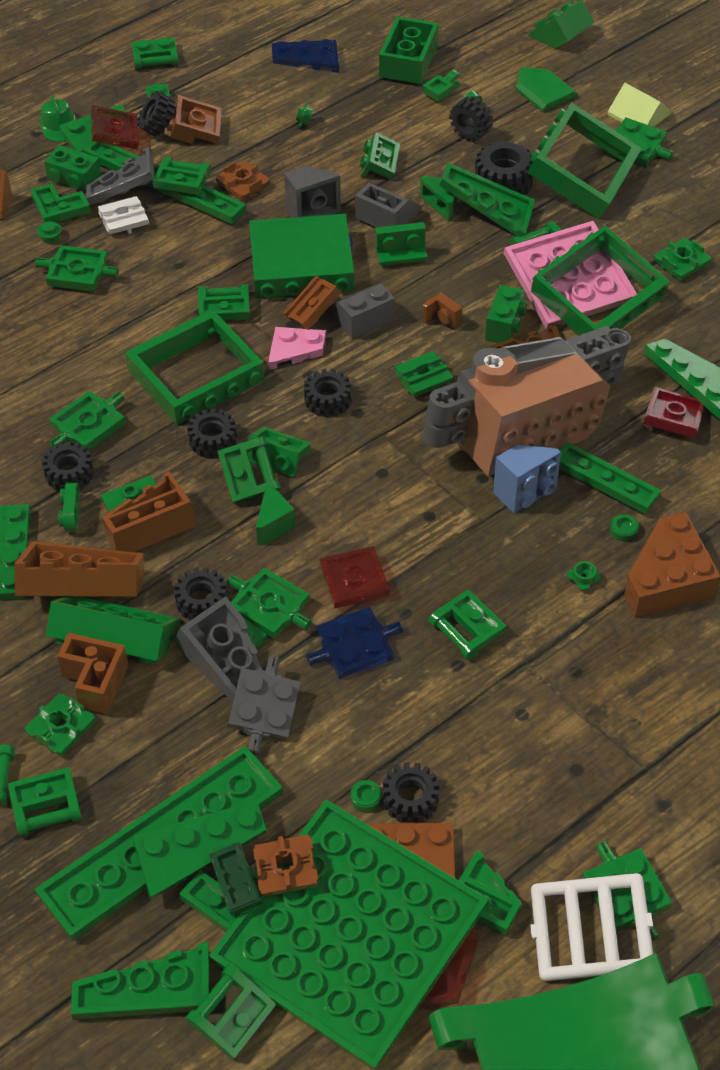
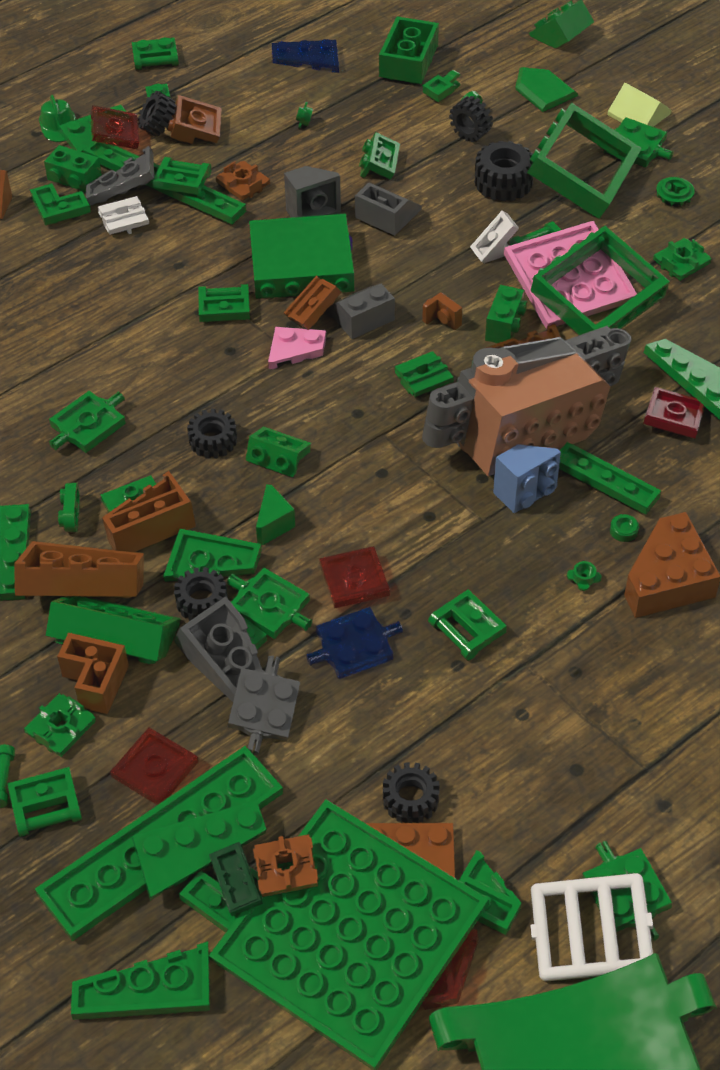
(49, 232): green plate -> none
(68, 455): black tyre -> none
(76, 268): green plate -> none
(154, 766): none -> clear red plate
(180, 339): green window -> none
(211, 551): none -> green wing
(239, 471): green plate -> none
(240, 1018): green plate -> none
(327, 403): black tyre -> none
(366, 796): green tile -> none
(400, 244): green bracket -> none
(437, 196): green slope -> none
(491, 199): green wing -> none
(494, 238): none -> white slope
(678, 185): none -> green gear

